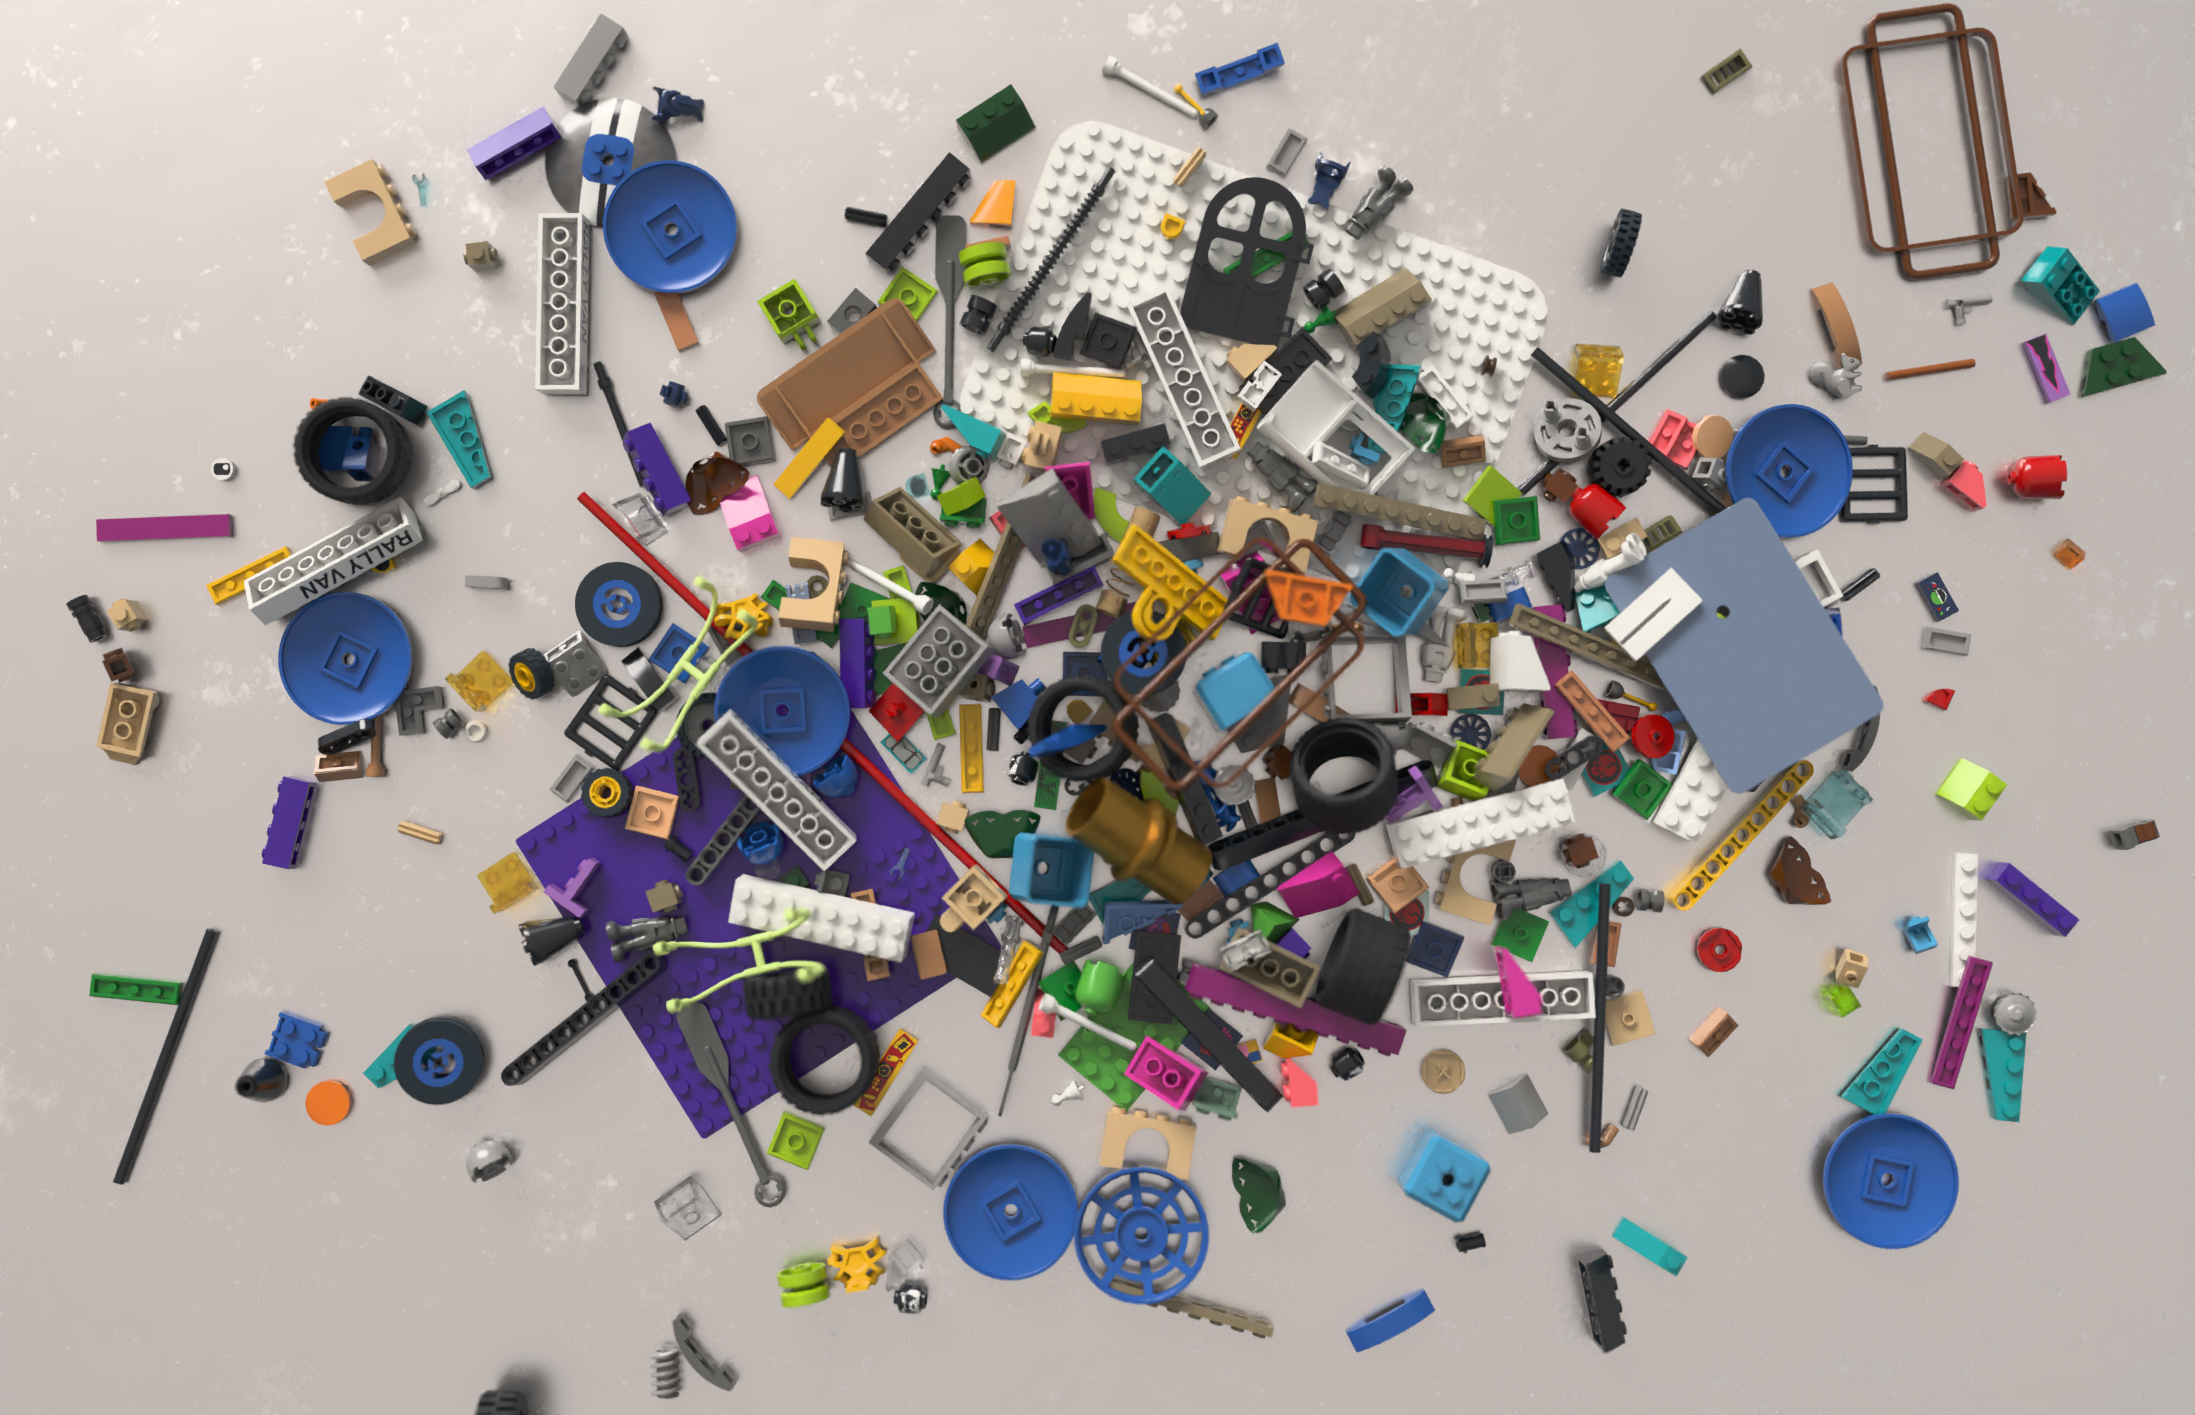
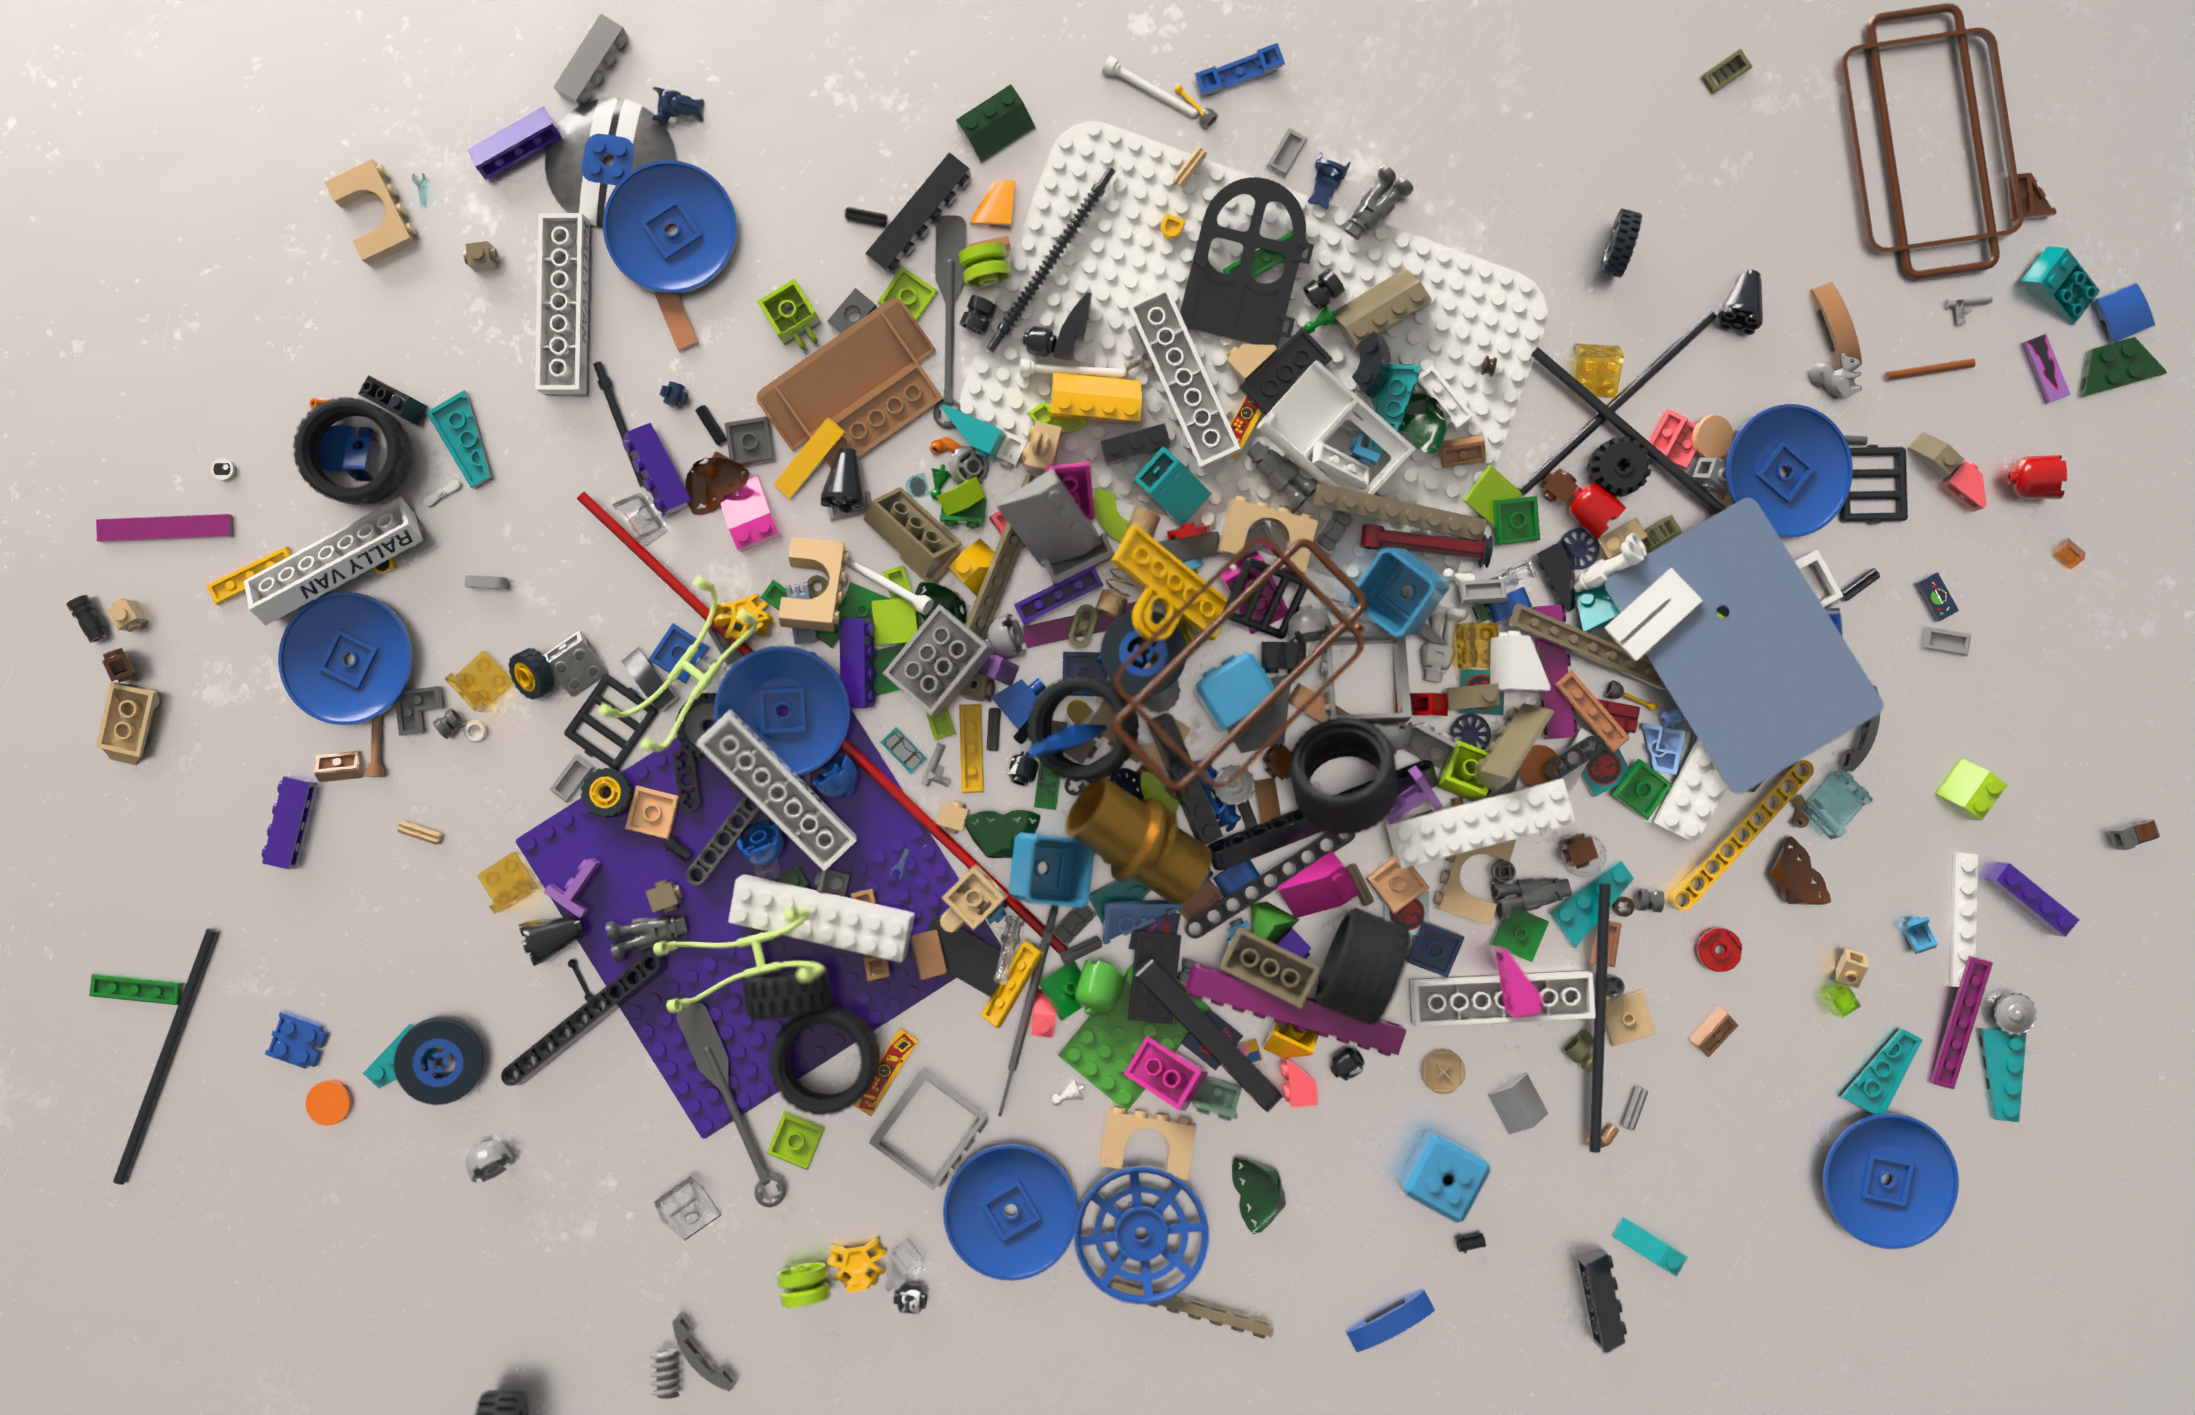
(262, 1080): black cone -> none
(347, 736): black beam -> none
(594, 597): black wheel -> none
(882, 621): bright green brick -> none
(896, 712): red piece -> none
(1050, 1005): white piece -> none
(1057, 555): dark blue hips -> none
(1108, 340): black tile -> none
(1244, 948): white piece -> none
(1261, 386): white piece -> none
(1305, 598): orange wing -> none
(1556, 418): light grey piece -> none
(1644, 739): red plate -> none
(1742, 376): black dish -> none
(1940, 698): red tile -> none

